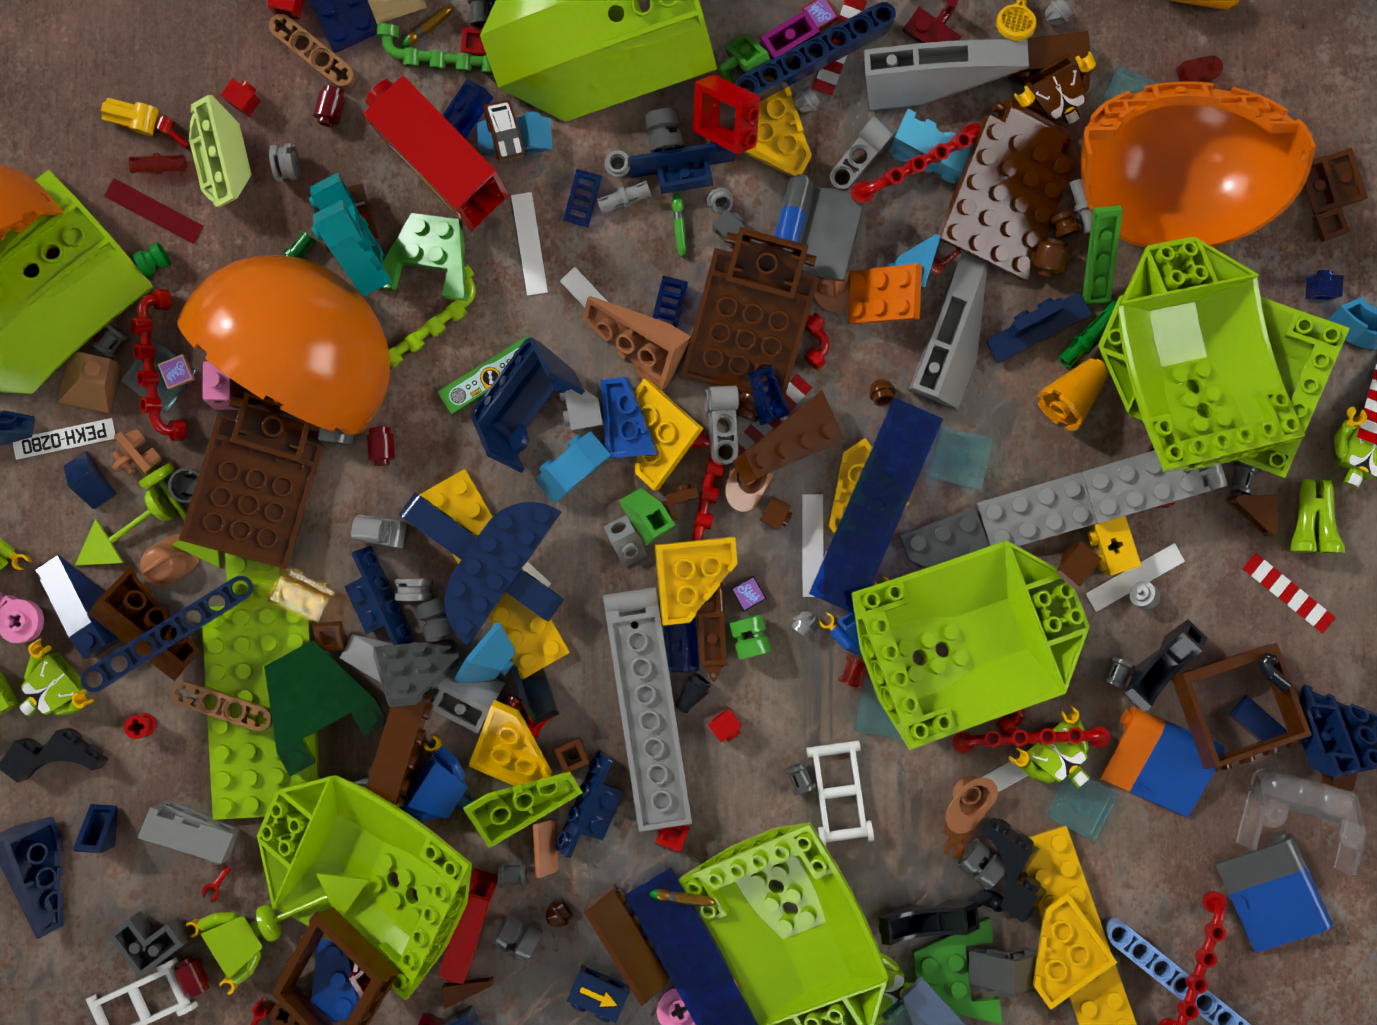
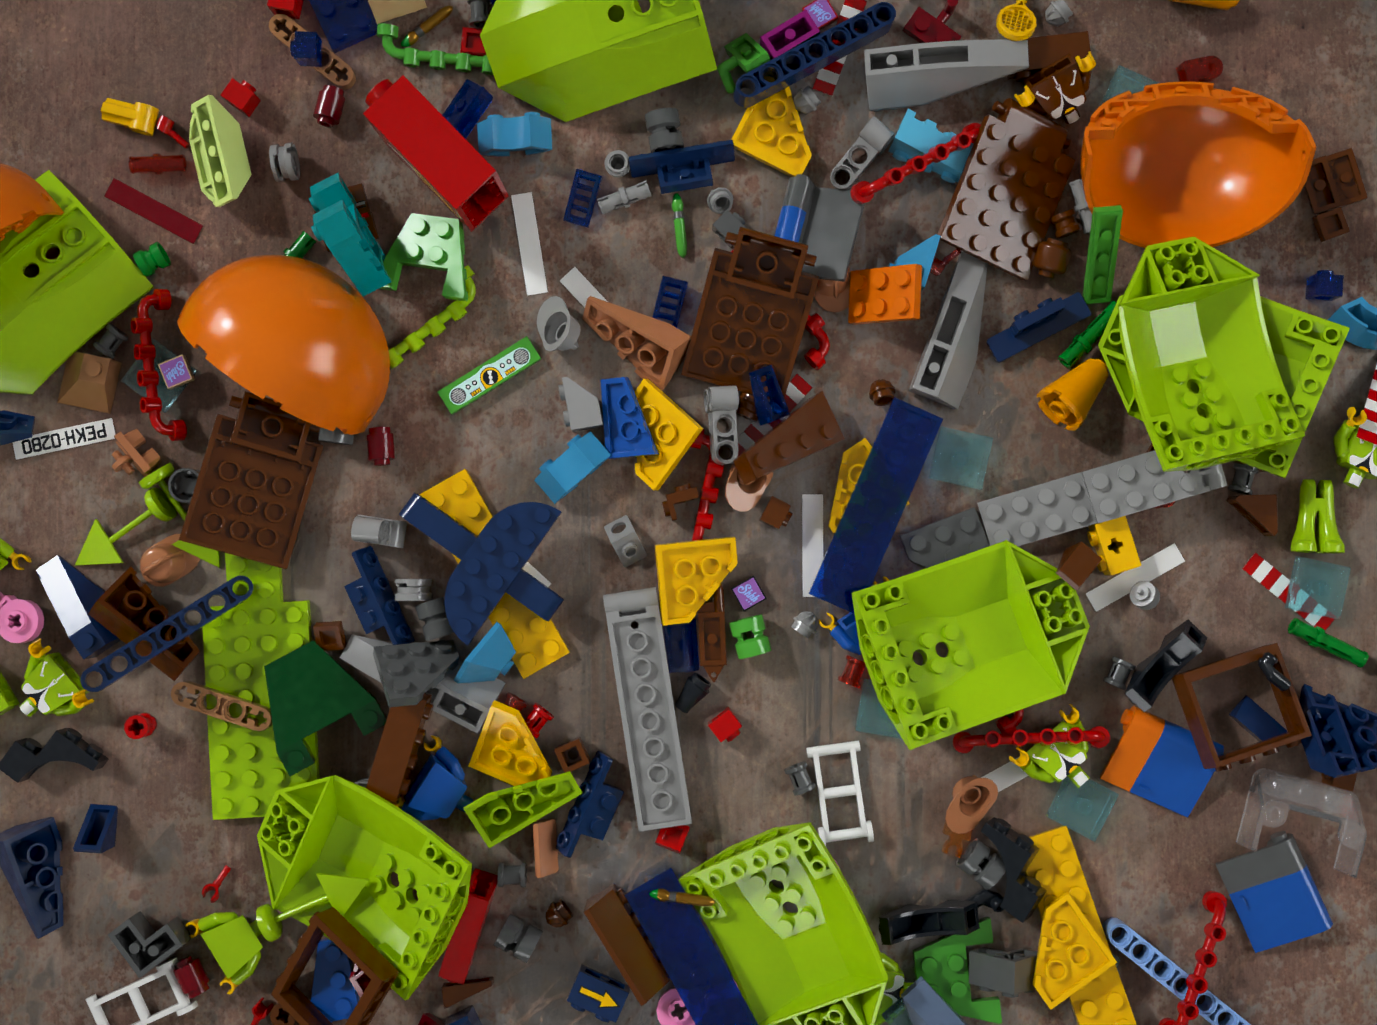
(88, 481): dark blue slope -> none
(189, 832): light grey wedge -> none
(219, 388): bright pink torso -> none
(301, 594): clear yellow bracket -> none
(307, 48): none -> clear blue plate
(504, 129): slope -> none
(516, 399): dark blue windscreen -> none
(536, 695): black panel -> none
(557, 326): none -> light grey piece
(647, 515): bright green slope -> none
(707, 100): red window -> none
(1317, 587): none -> clear light blue plate
(1318, 638): none -> green pin

